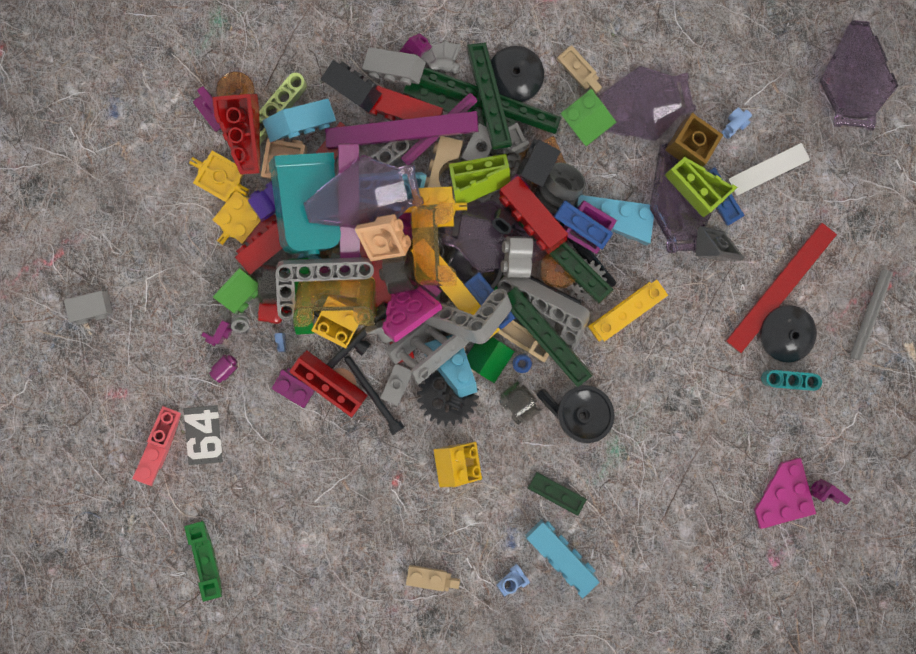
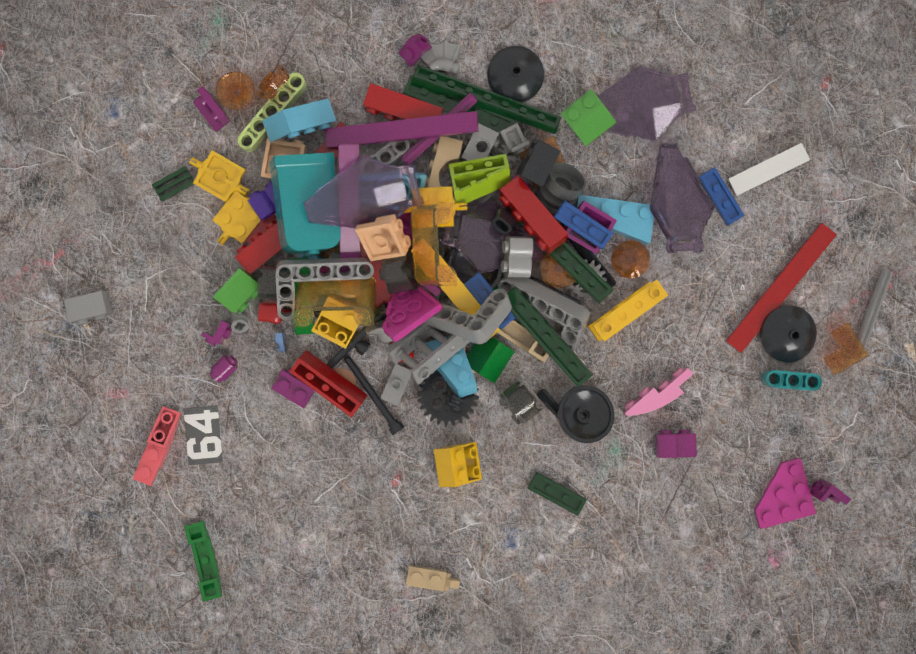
(159, 191): none -> dark green tile
(241, 129): red wedge -> none
(272, 82): none -> clear orange plate
(351, 85): black brick -> none
(393, 66): light grey brick -> none
(489, 96): dark green tile -> none
(516, 579): light blue plate -> none
(526, 368): blue plate -> none
(562, 557): medium azure wedge -> none
(579, 69): tan hinge -> none
(623, 266): none -> clear orange dish
(651, 399): none -> bright pink slope
(675, 444): none -> magenta brick
(694, 140): pearl gold brick -> none
(698, 186): lime wedge -> none
(716, 245): dark grey slope -> none
(737, 119): light blue plate -> none
(851, 350): none -> clear orange plate
(858, 77): clear purple windscreen -> none

